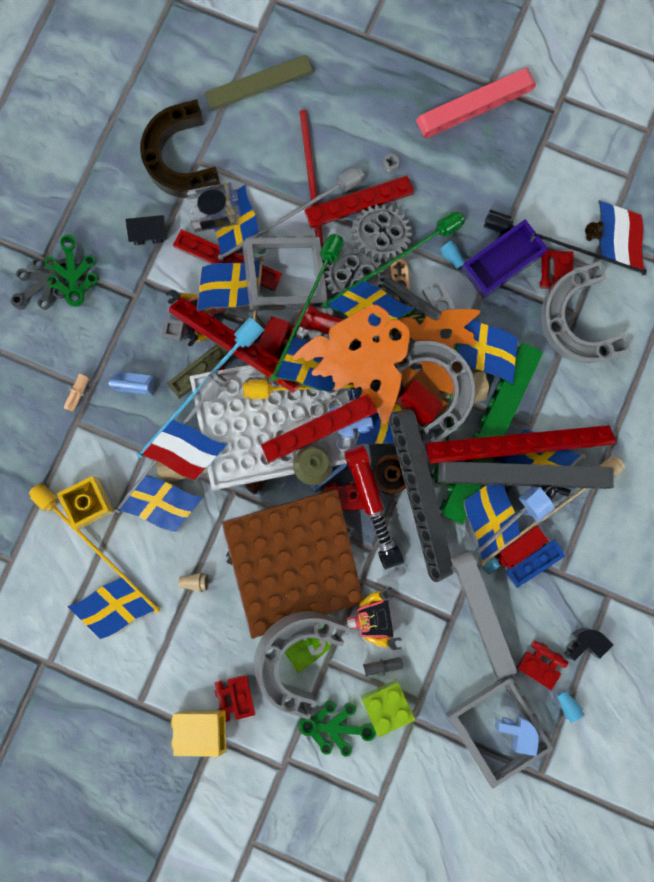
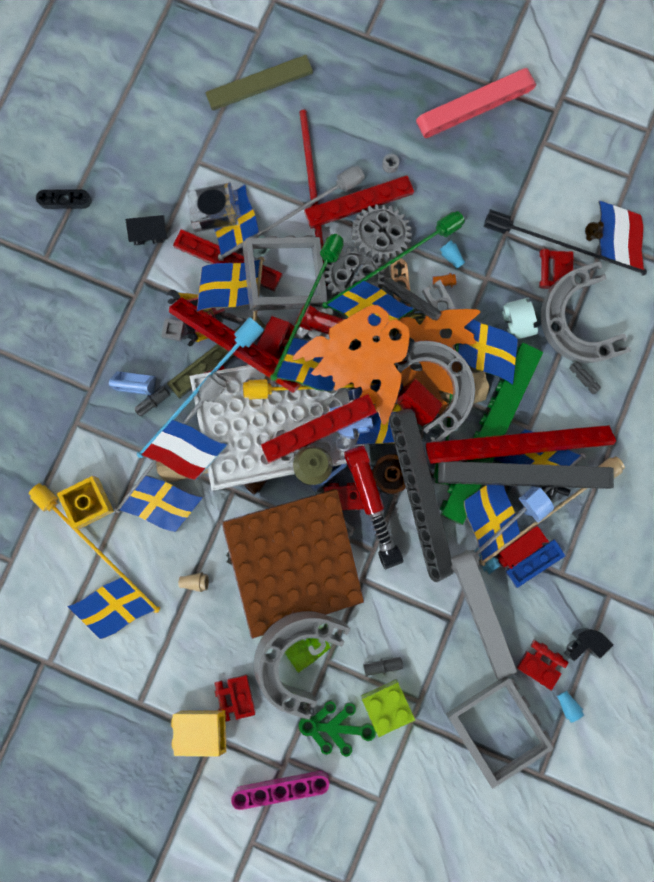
(41, 284): dark grey plant -> none
(56, 194): none -> black beam
(71, 274): green plant -> none
(76, 392): light nougat axle -> none
(152, 401): none -> dark grey axle
(155, 136): dark brown piece -> none
(273, 797): none -> dark pink beam
(375, 620): torso -> none
(447, 280): none -> orange pin
(504, 259): dark purple piece -> none
(520, 318): none -> light aqua brick
(525, 735): light blue brick -> none
(585, 377): none -> dark grey axle

